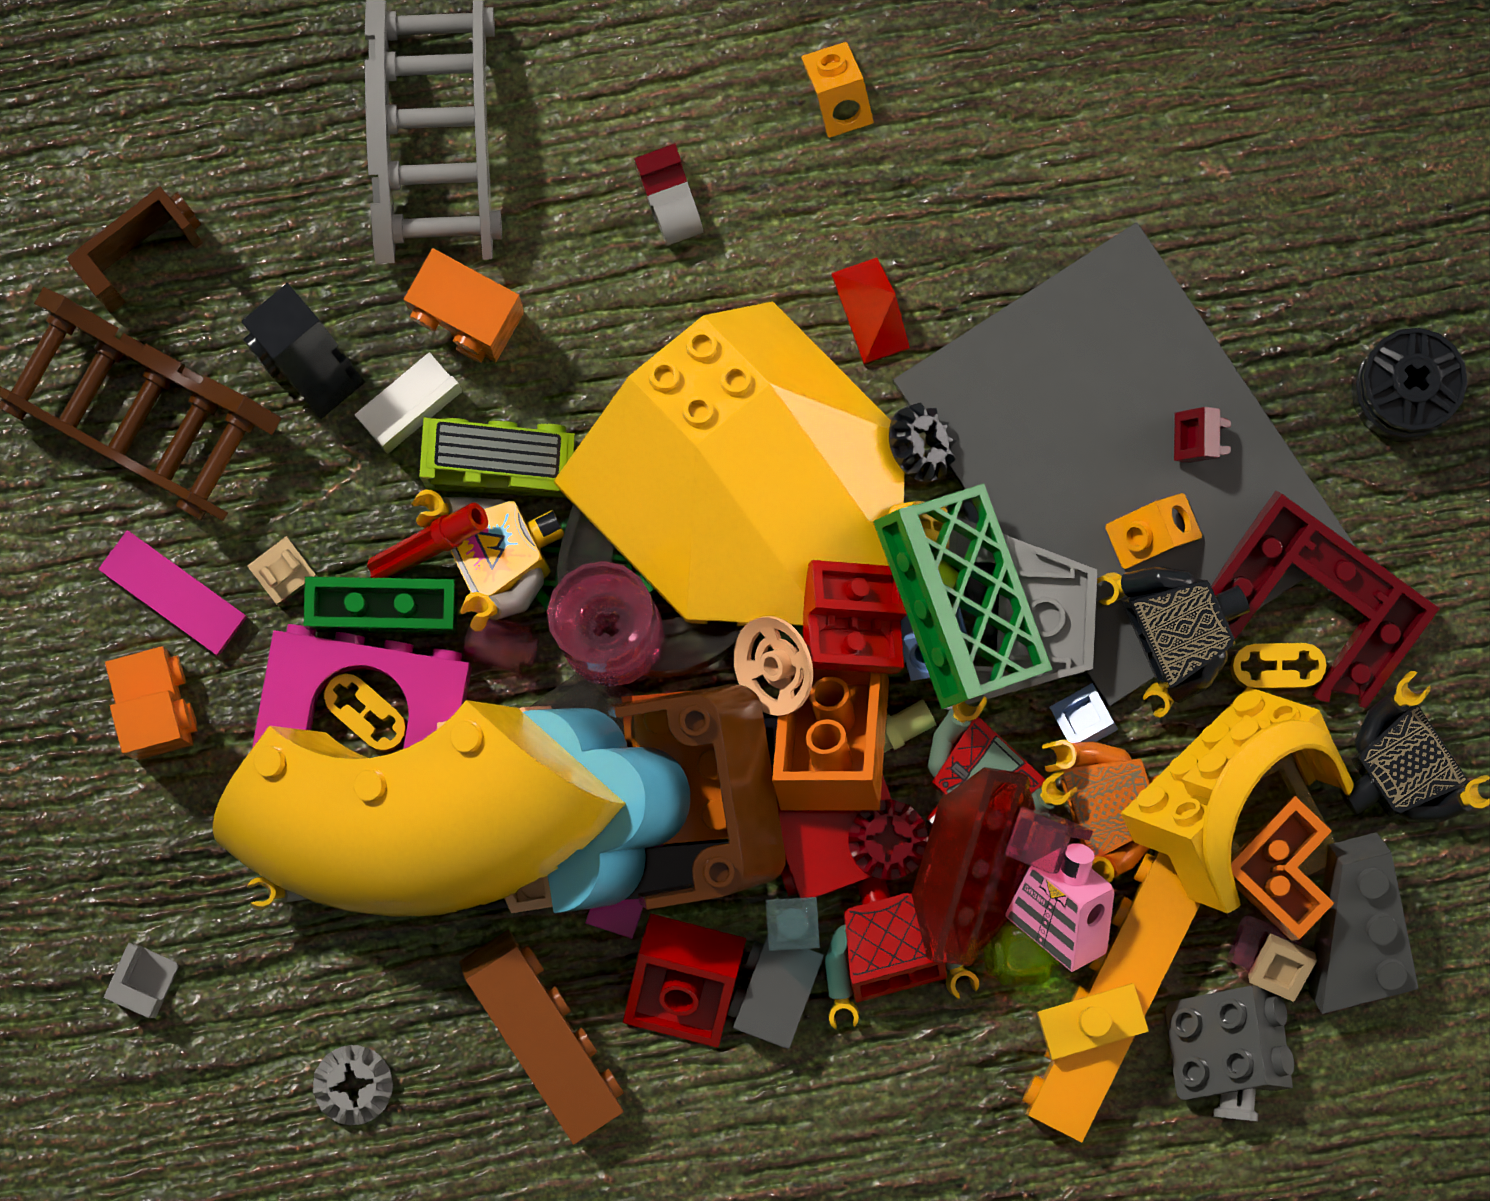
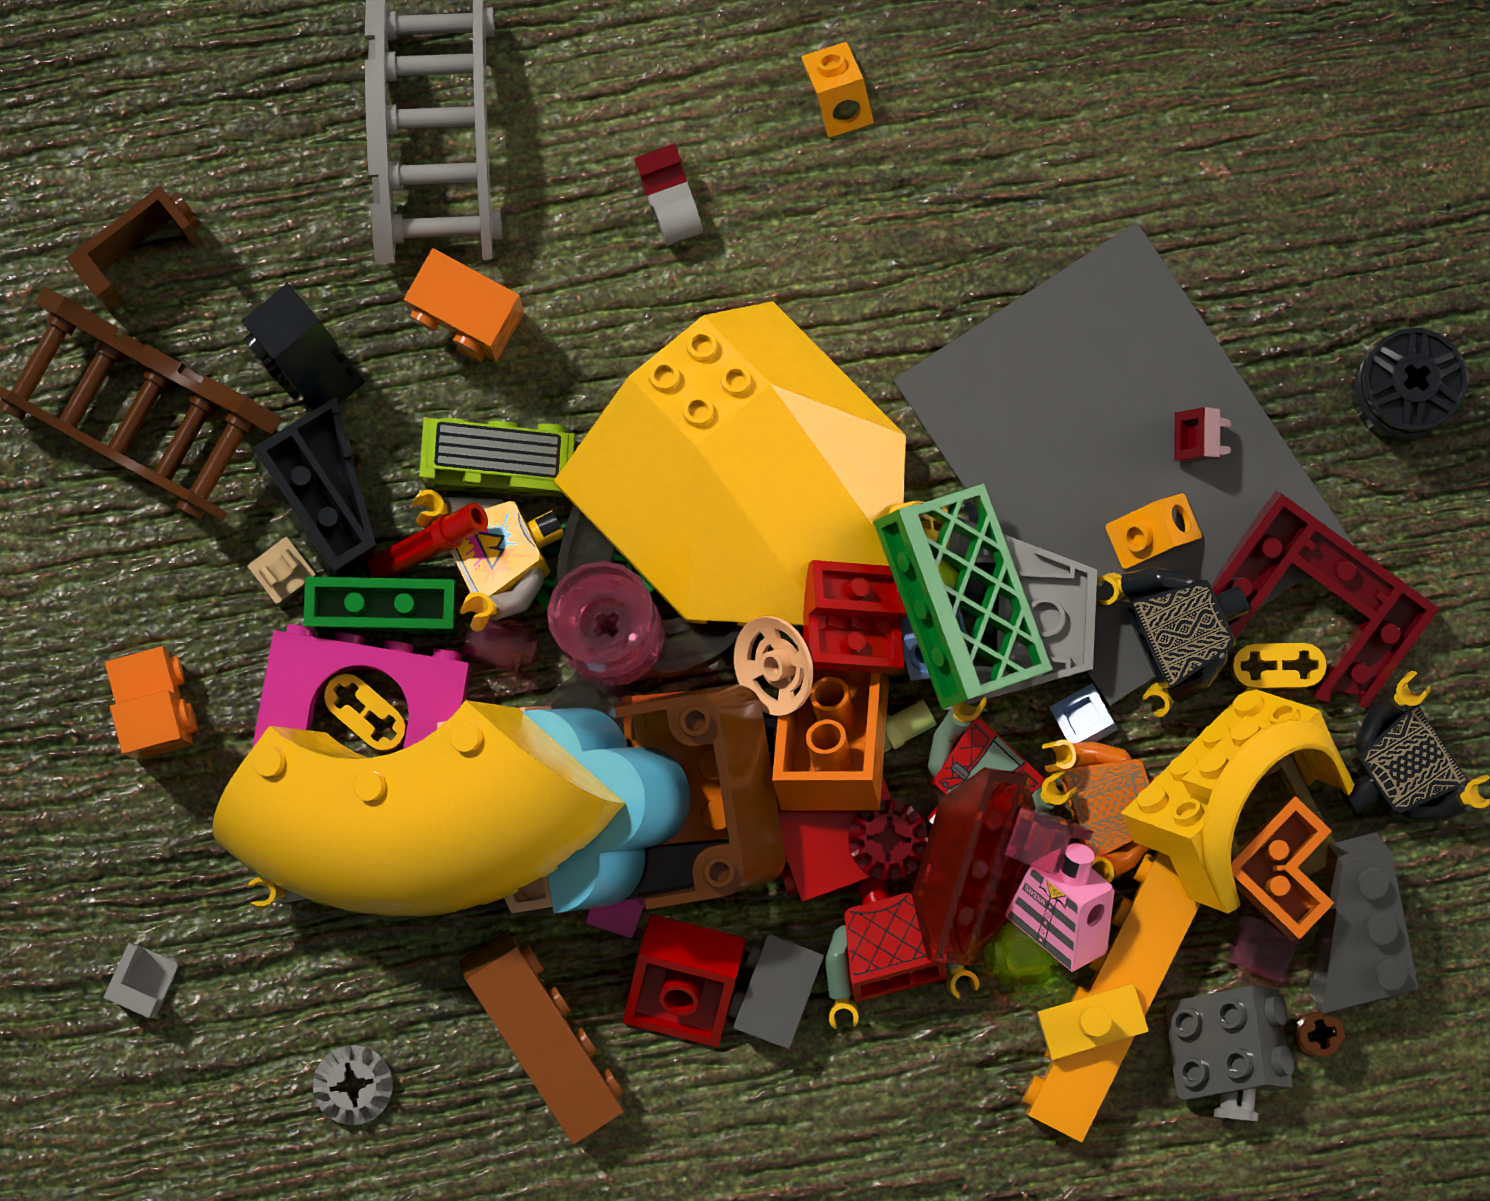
(172, 593): dark pink tile -> none
(318, 488): none -> black wedge
(405, 402): white panel -> none
(792, 924): clear light blue brick -> none
(871, 310): red slope -> none
(908, 446): black gear -> none
(1282, 967): tan tile -> none
(1330, 1043): none -> reddish brown bush

